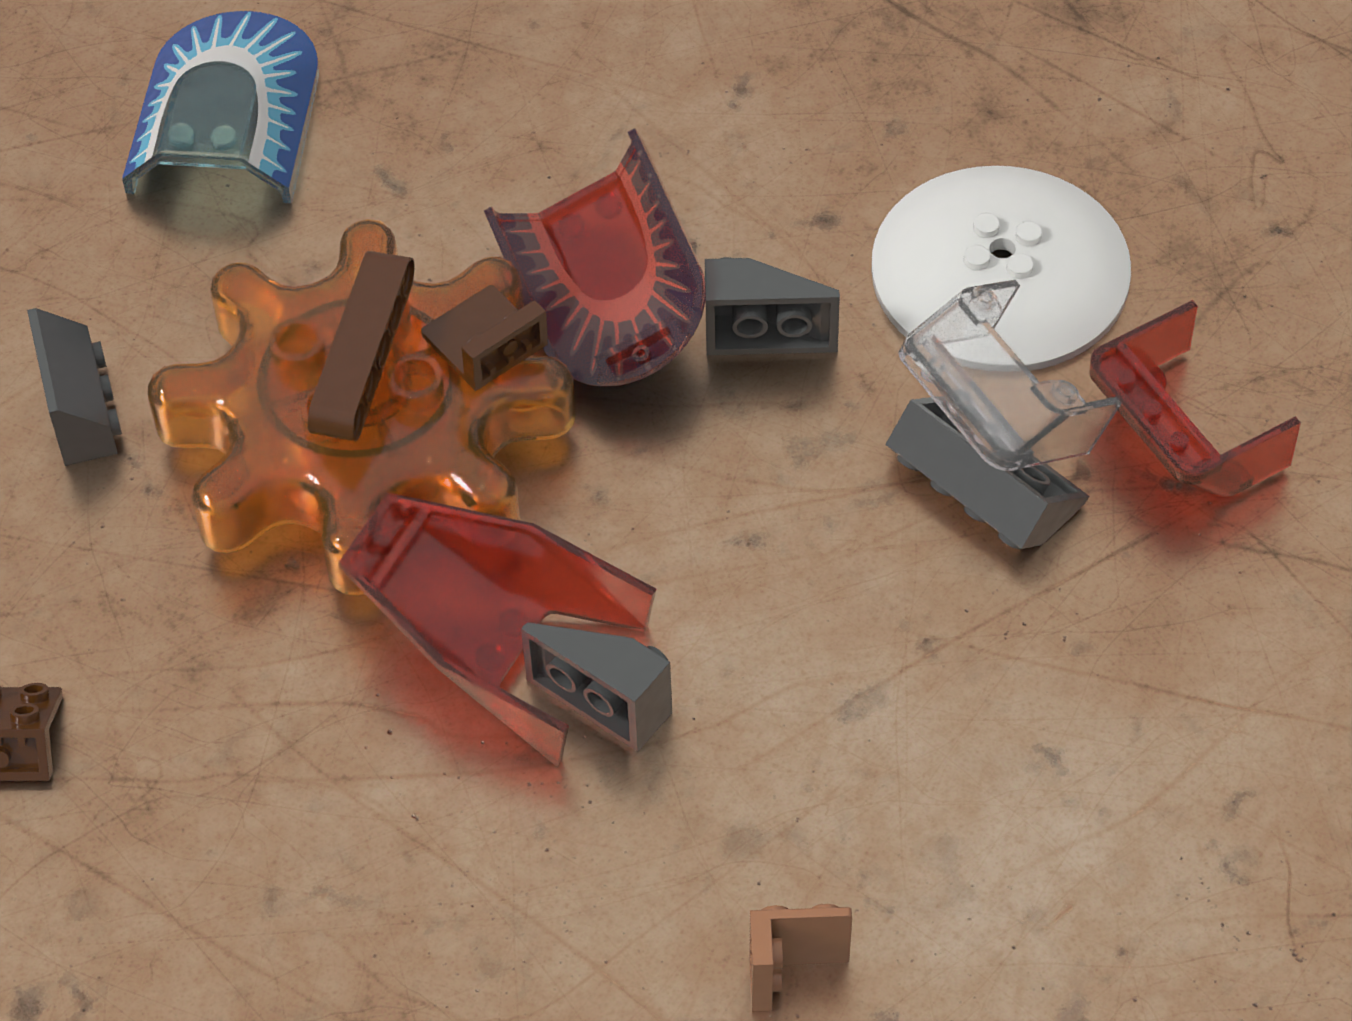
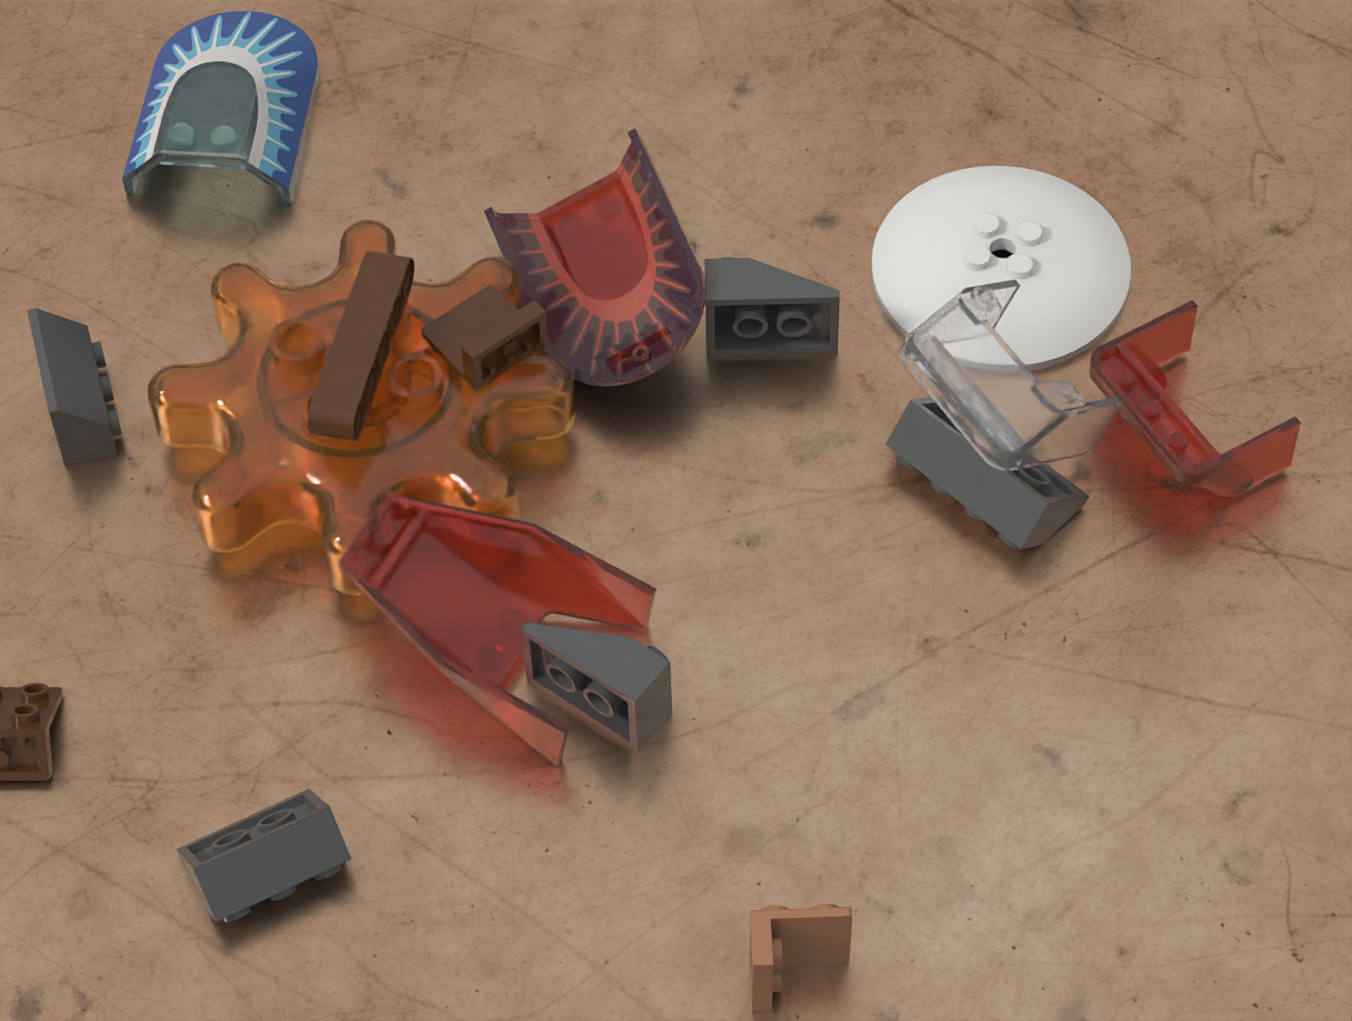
(265, 855): none -> dark grey slope

